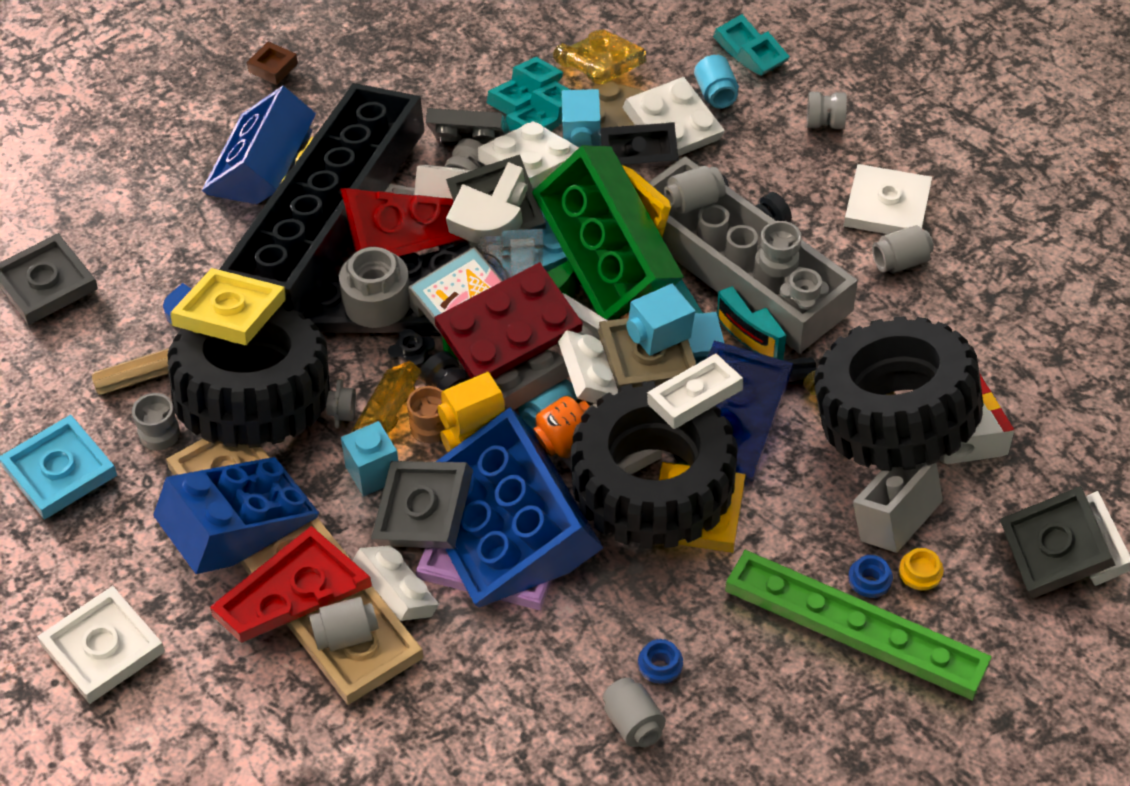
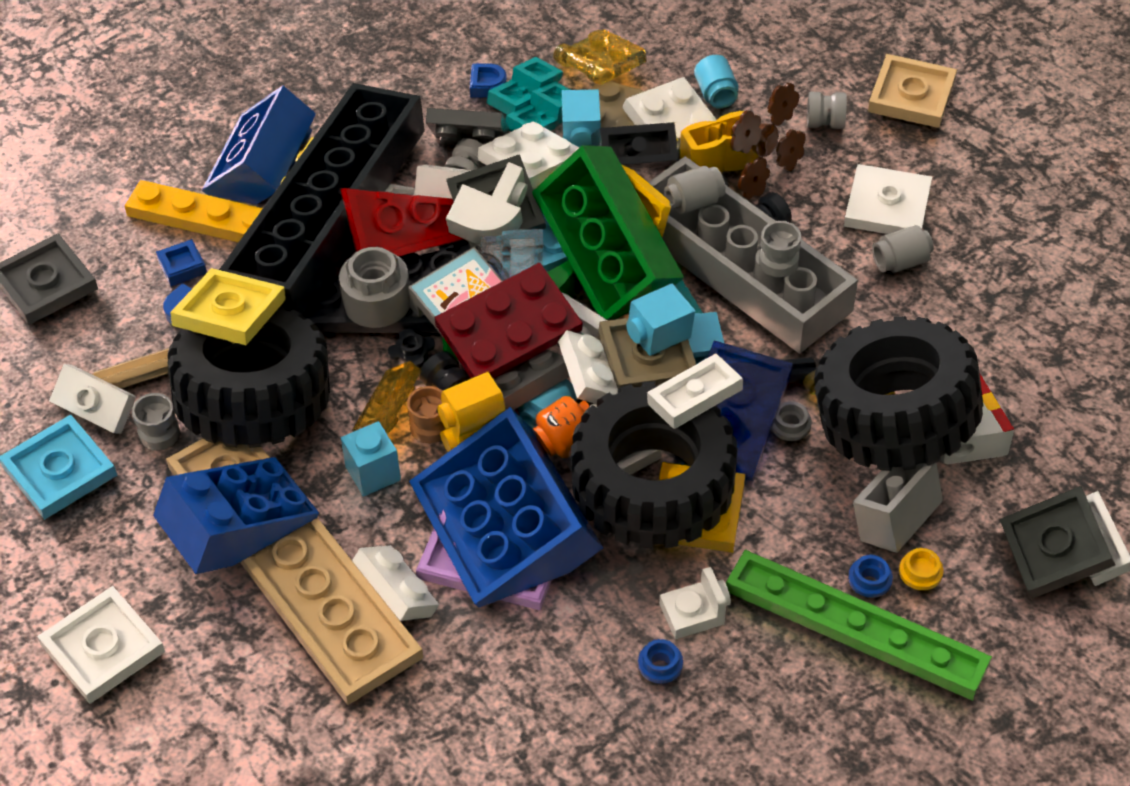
(92, 398): none -> white plate
(181, 262): none -> blue tile
(190, 211): none -> yellow plate
(272, 63): reddish brown plate -> none
(289, 586): red wing -> none
(341, 403): light grey plate -> none
(343, 624): light grey brick -> none
(422, 504): dark grey plate -> none
(484, 78): none -> blue tile
(633, 713): light grey brick -> none
(696, 606): none -> white bracket
(709, 144): none -> yellow brick
(750, 48): teal slope -> none
(754, 330): slope -> none
(763, 138): none -> reddish brown plant
(792, 413): none -> light grey plate
(804, 288): light grey plate -> none
(912, 90): none -> tan plate

